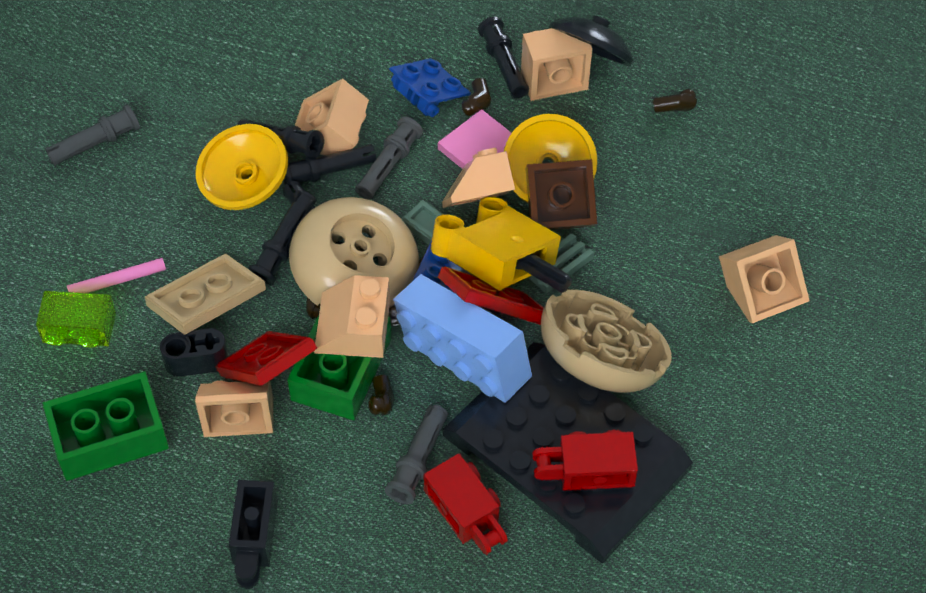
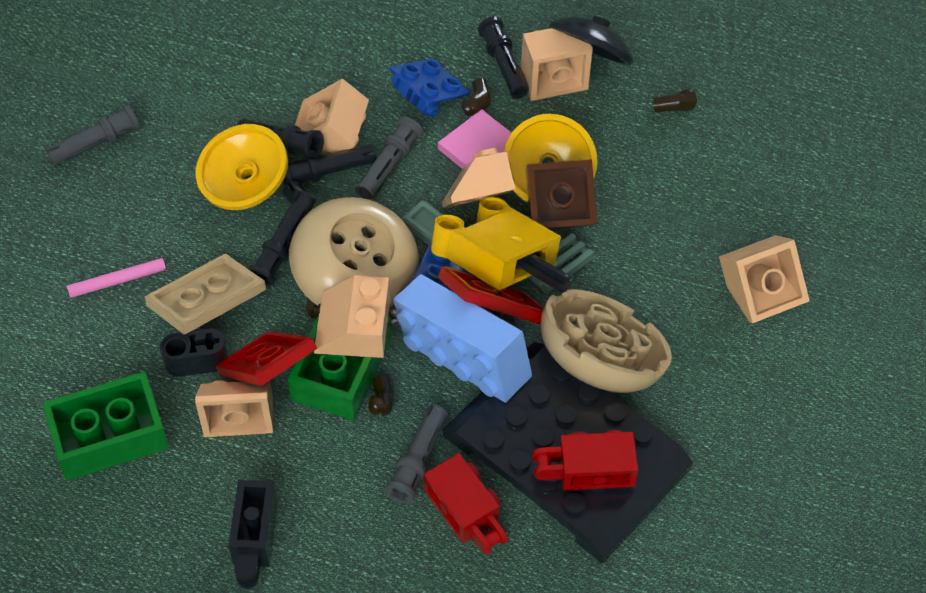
(76, 318): clear neon green brick -> none

